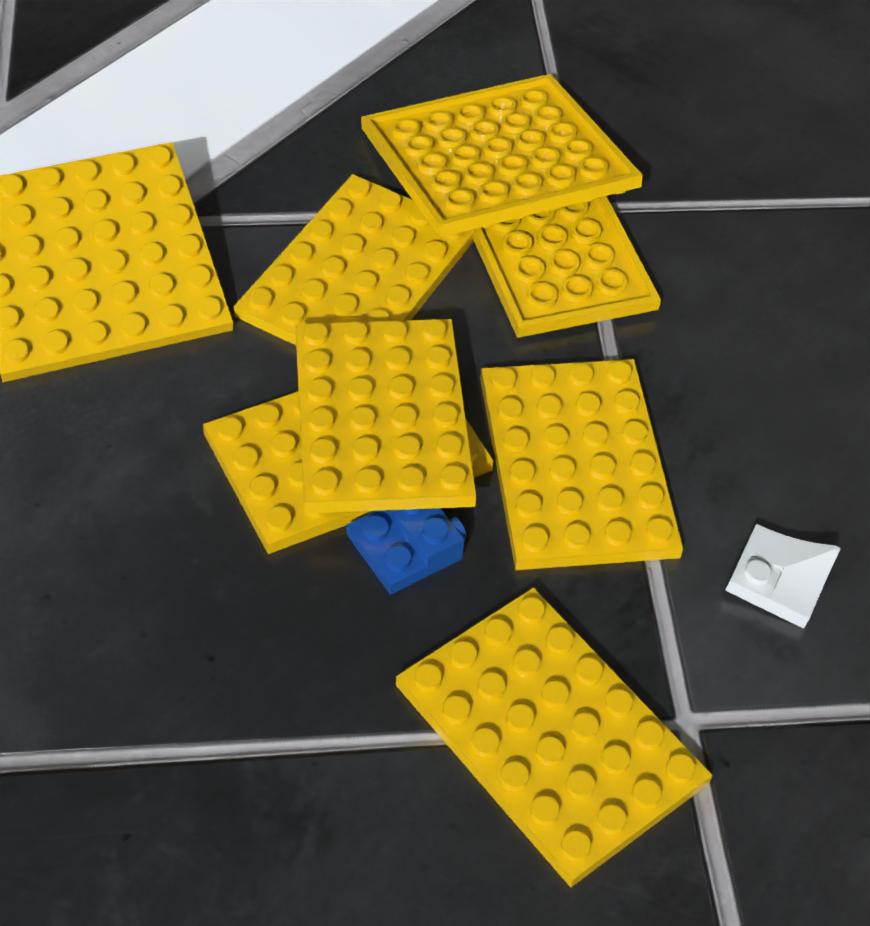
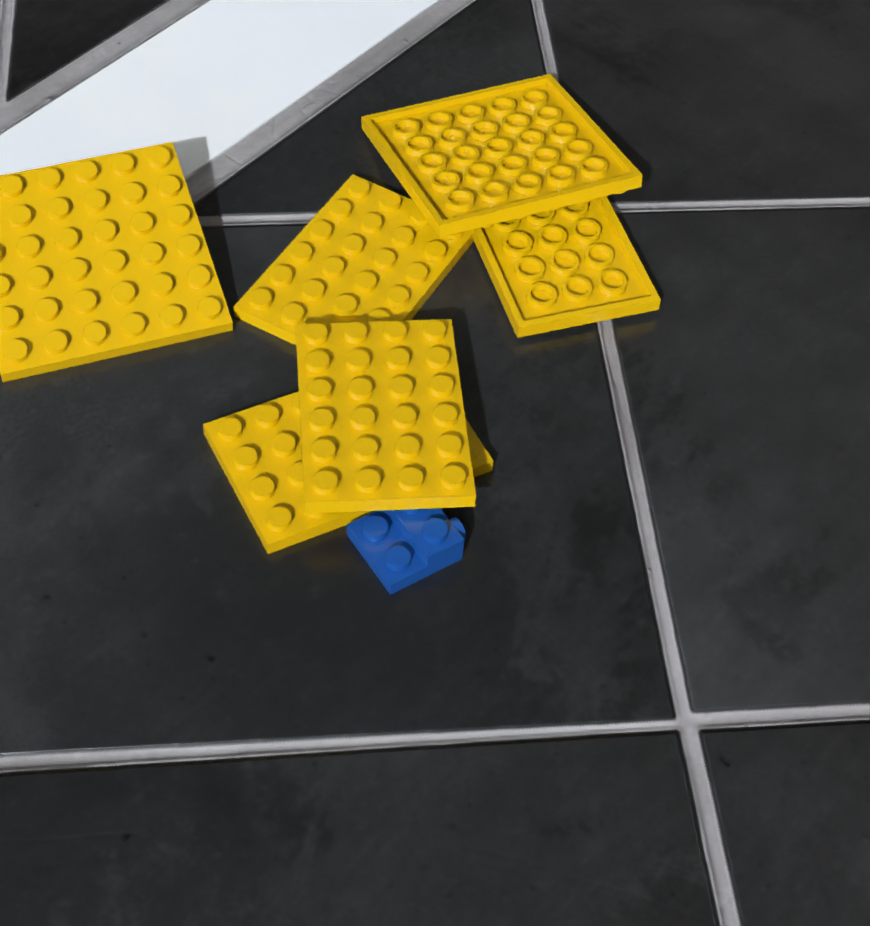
(553, 735): yellow plate -> none
(578, 465): yellow plate -> none
(782, 574): white plate -> none

